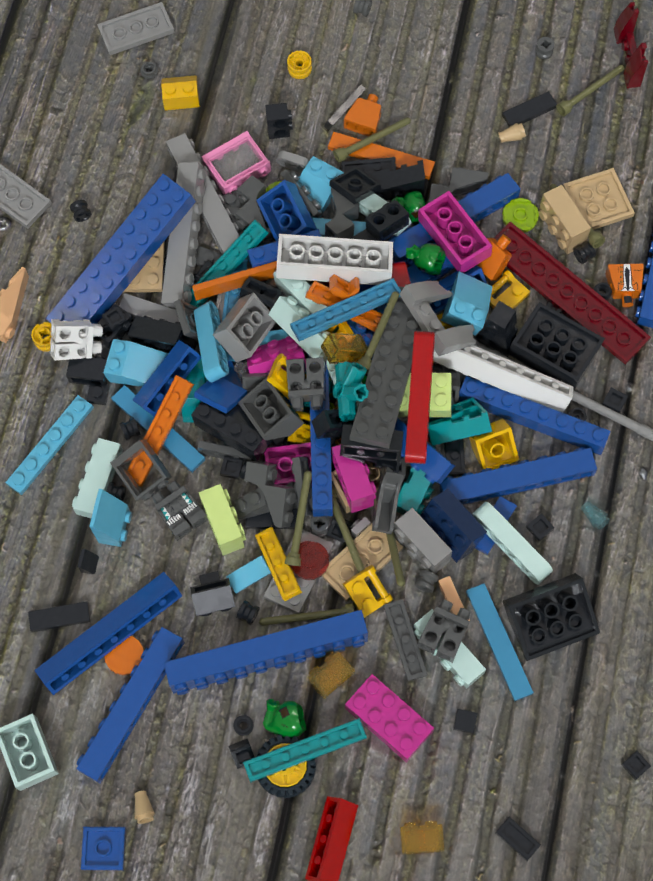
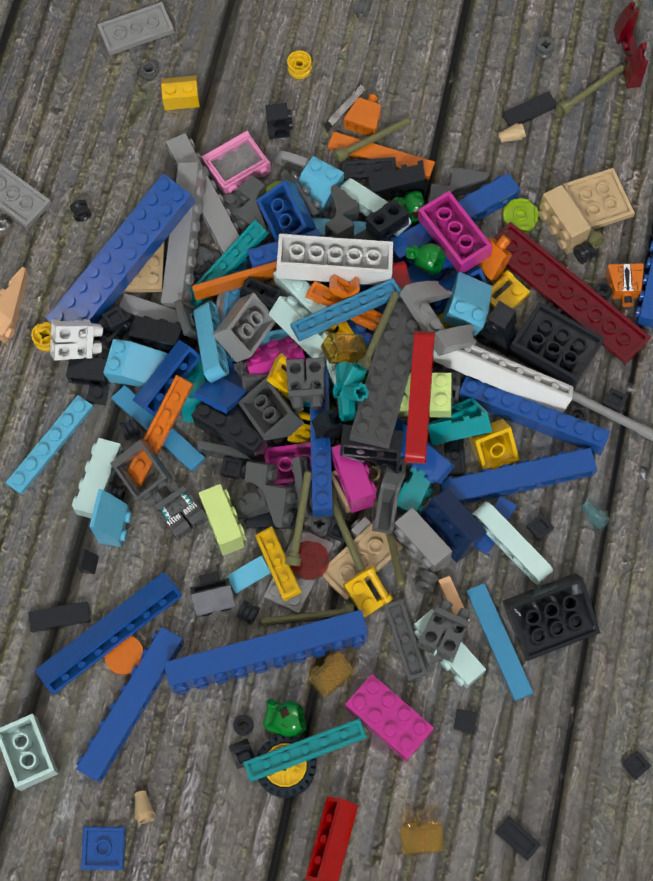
(355, 185): black tile -> none

